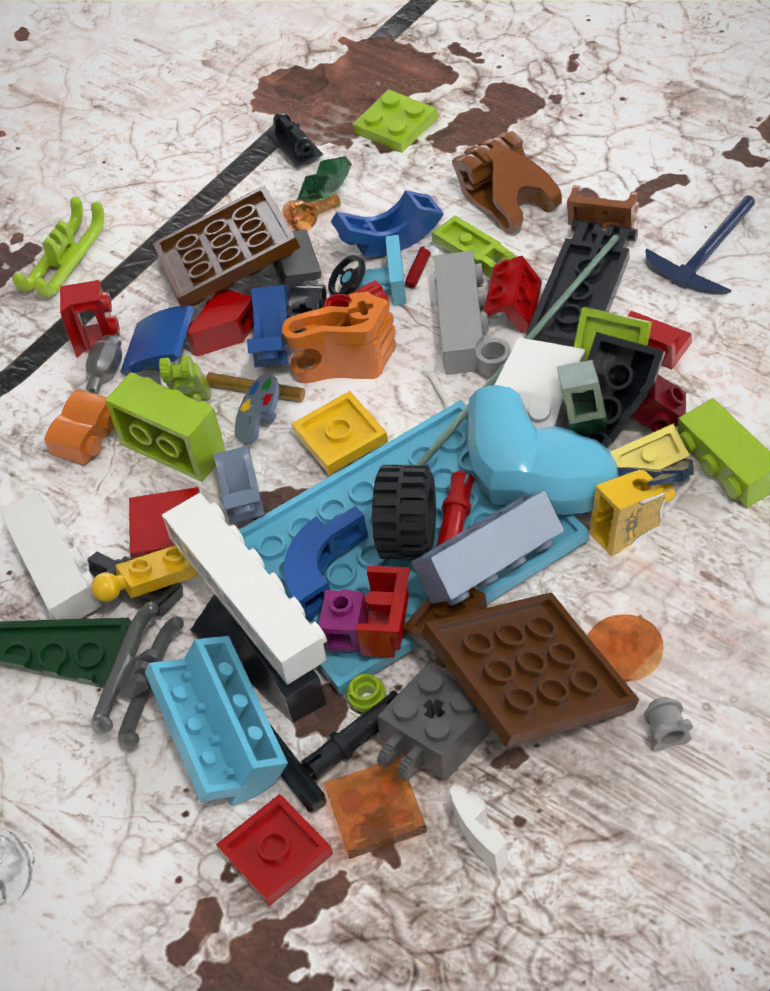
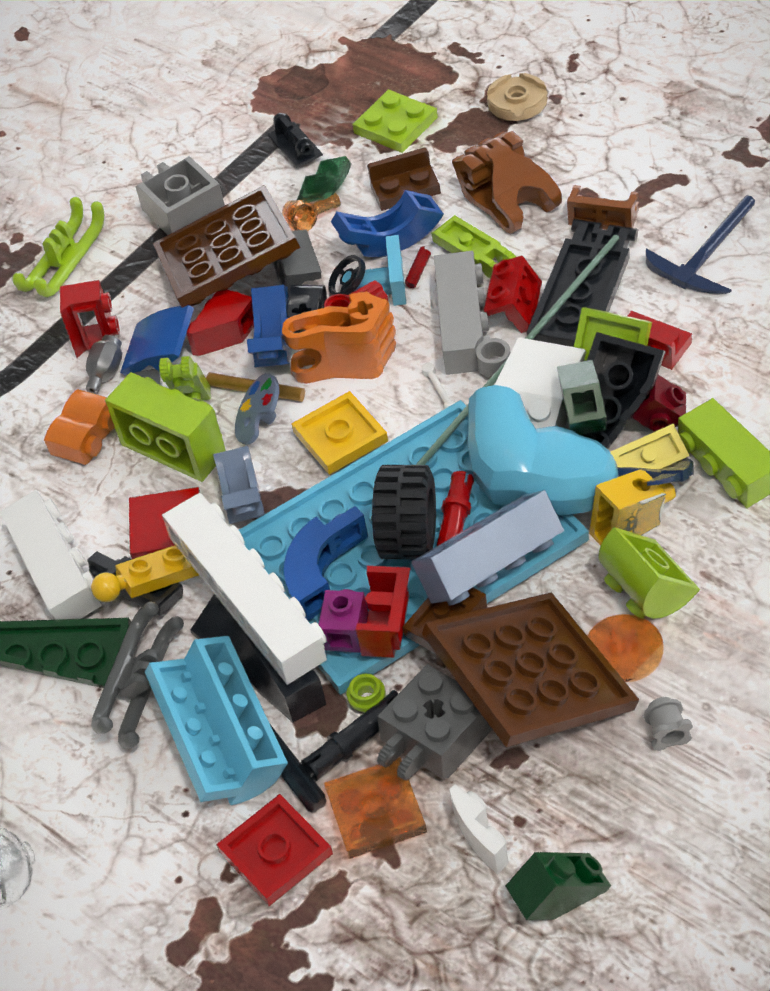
(178, 194): none -> light grey hinge
(400, 173): none -> reddish brown bracket
(517, 97): none -> tan plate
(556, 884): none -> dark green slope
(645, 573): none -> lime brick

